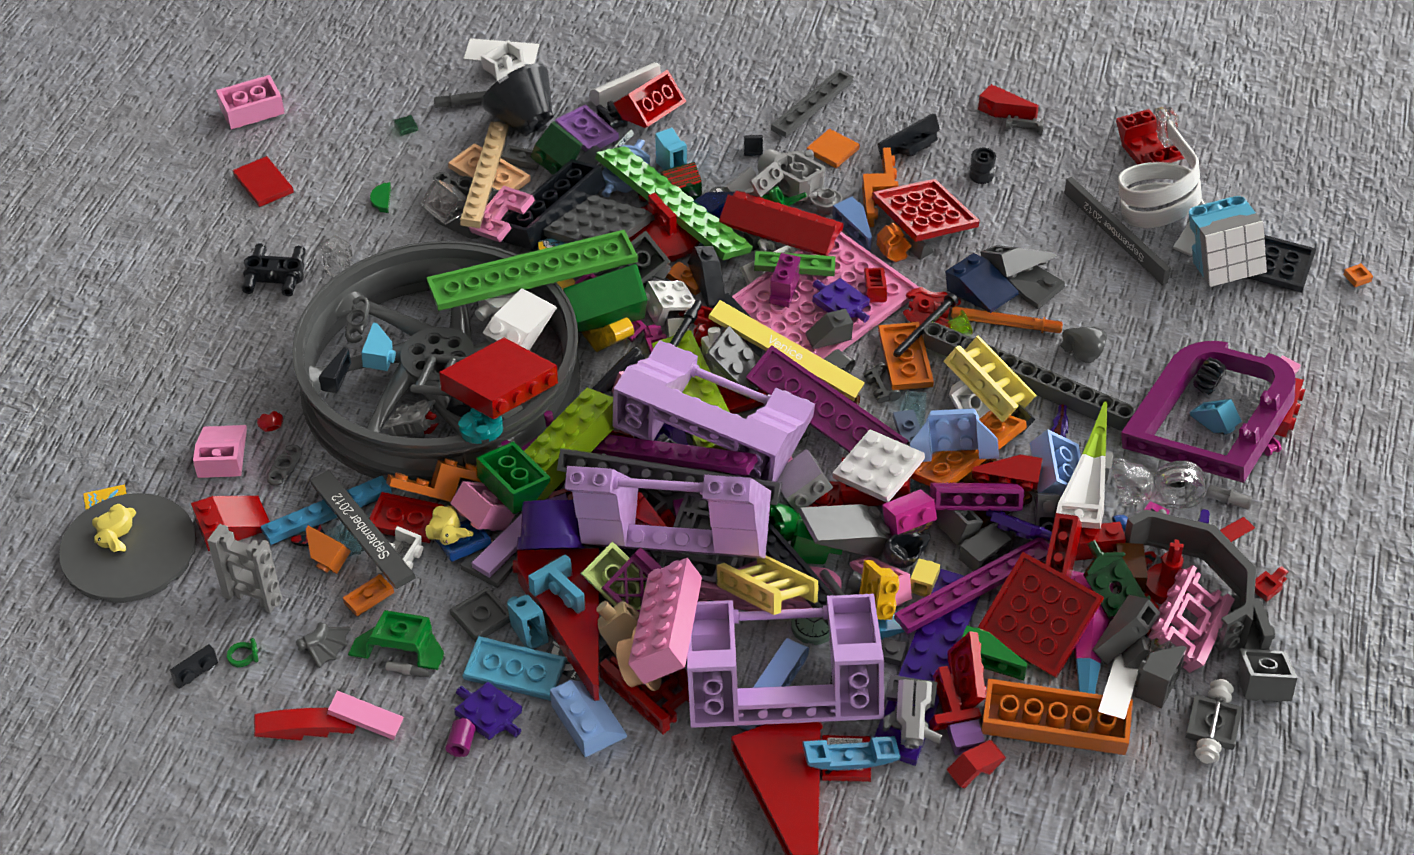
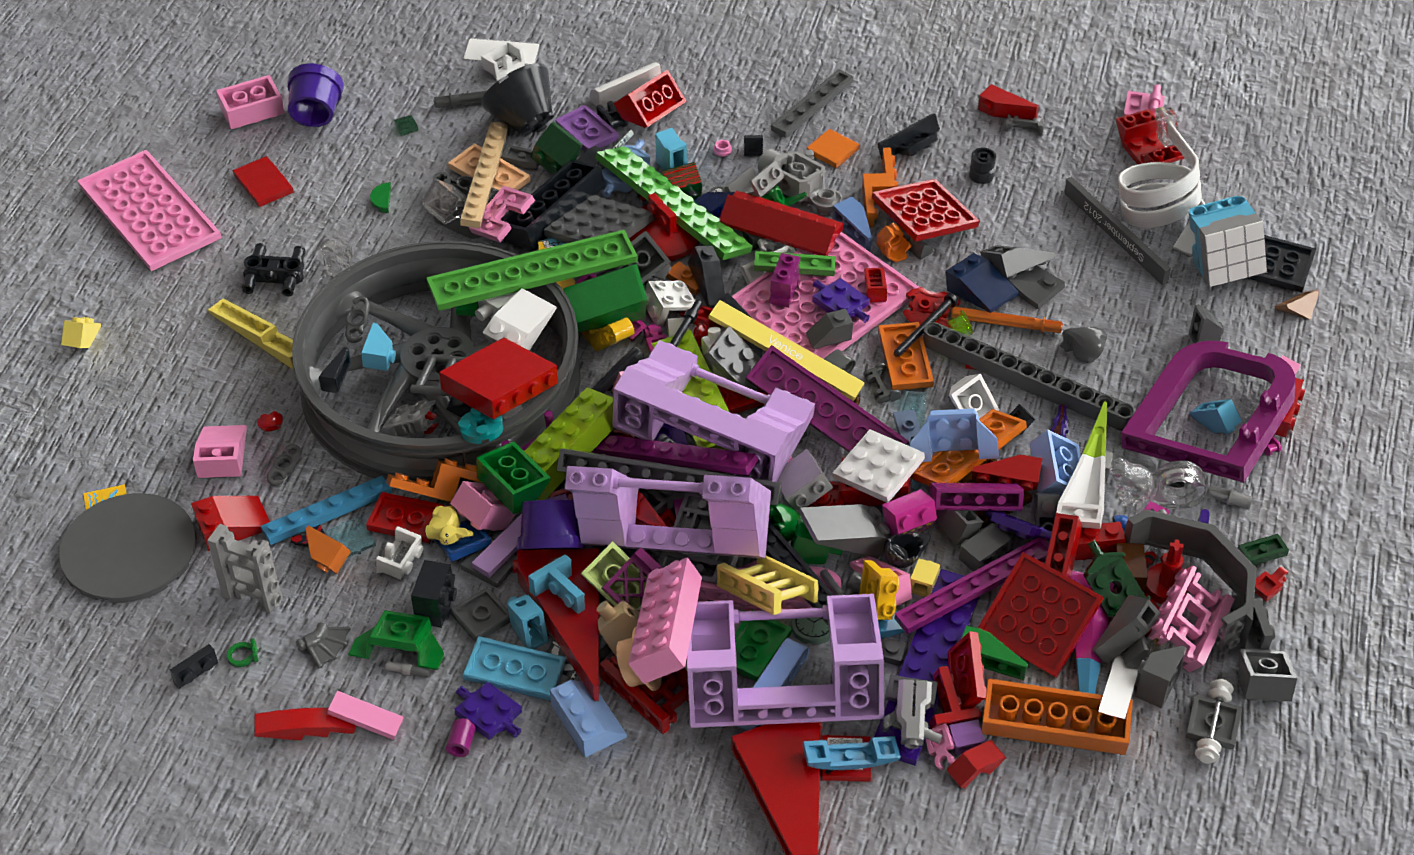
(79, 332): none -> light yellow slope
(113, 525): light yellow animal -> none
(149, 210): none -> bright pink plate
(255, 329): none -> light yellow slope
(313, 94): none -> dark purple piece
(363, 529): dark grey tile -> none
(368, 595): orange plate -> none
(434, 592): none -> black brick
(467, 309): none -> green tile
(722, 148): none -> bright pink plate
(757, 644): none -> green plate
(941, 750): none -> bright pink plate
(989, 378): light yellow fence -> none
(1142, 101): none -> bright pink plate
(1205, 326): none -> dark grey slope
(1209, 375): black gear -> none
(1237, 529): red sticker -> none
(1264, 549): none -> dark green plate
(1300, 305): none -> slope
(1358, 275): orange plate -> none

